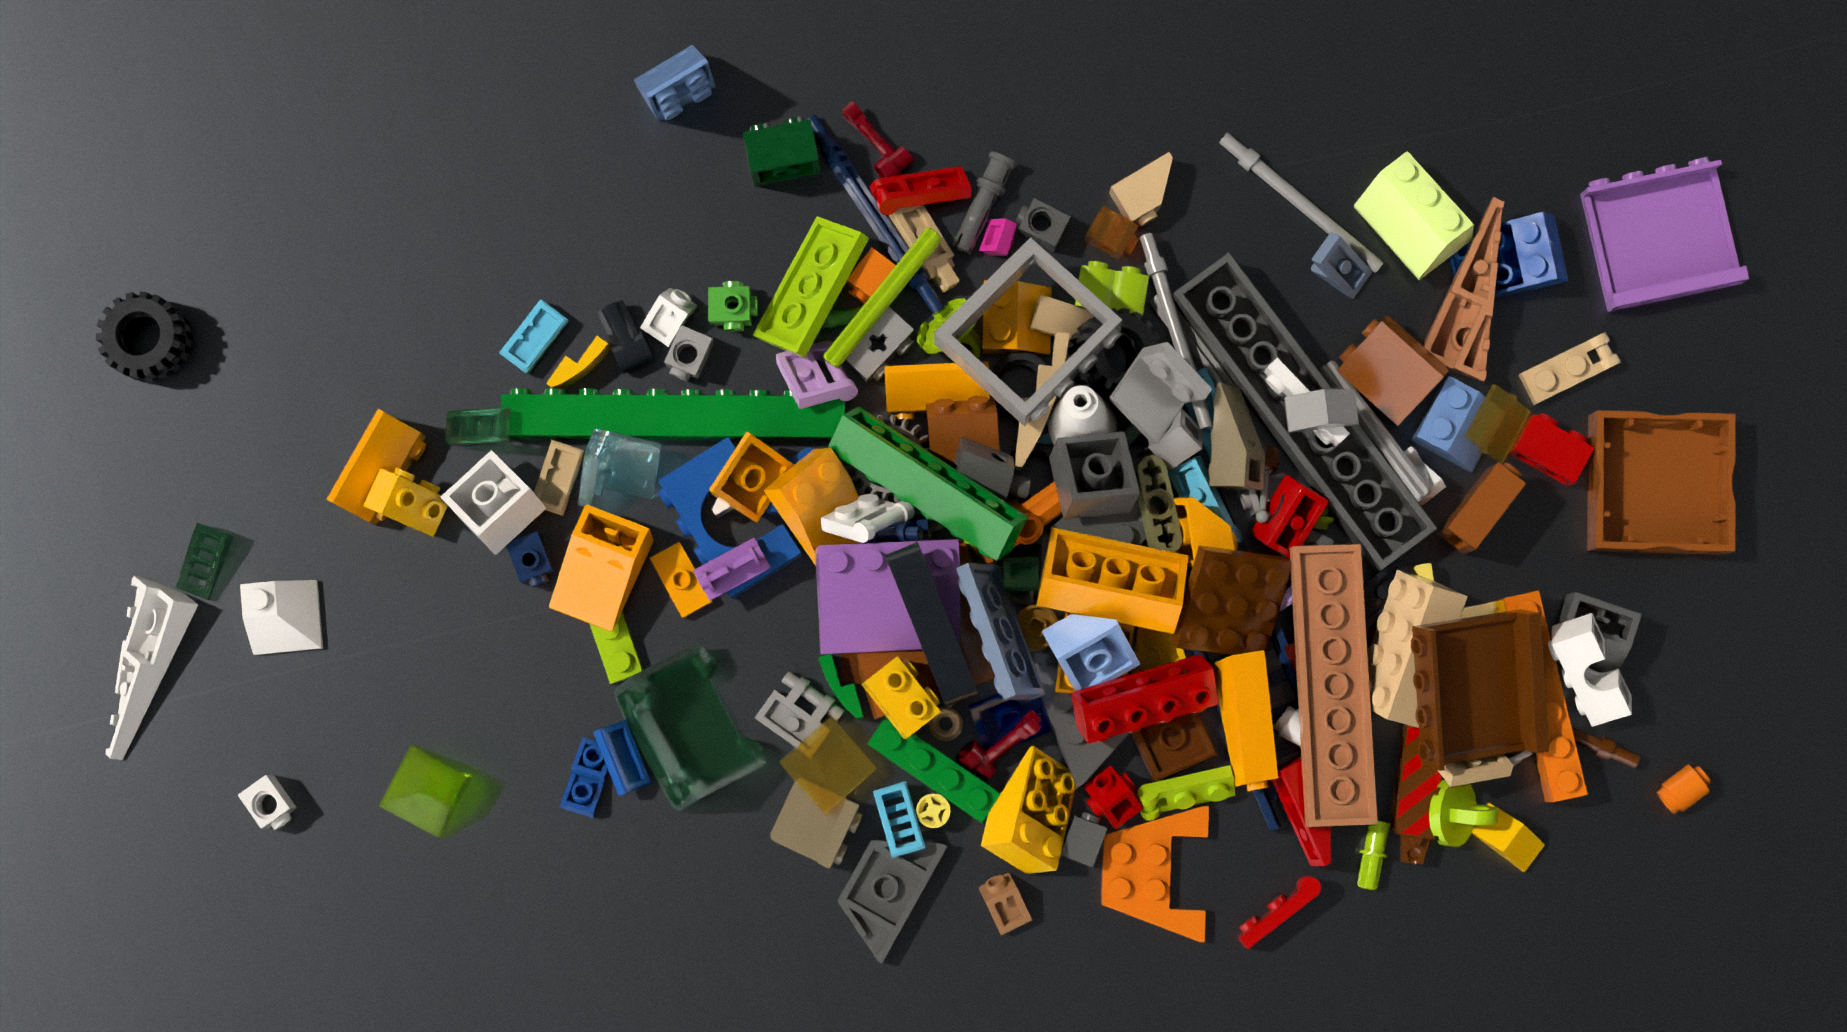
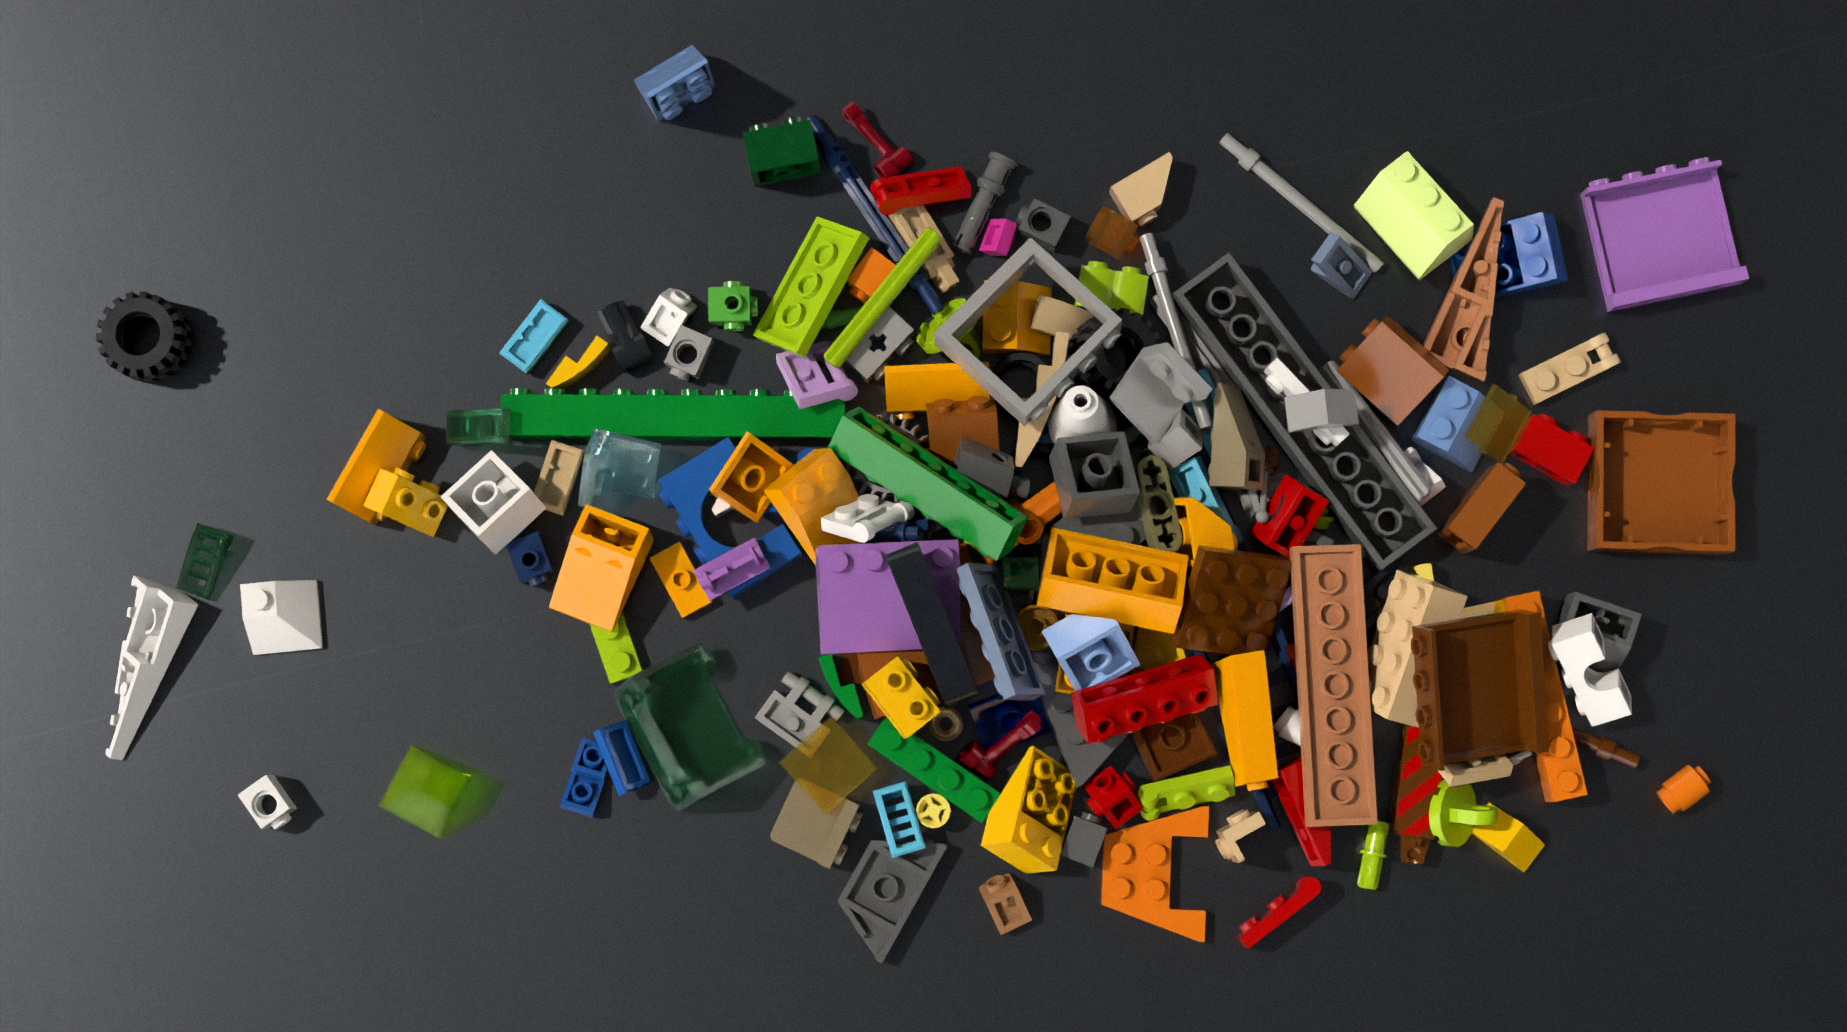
(1239, 825): none -> tan bracket

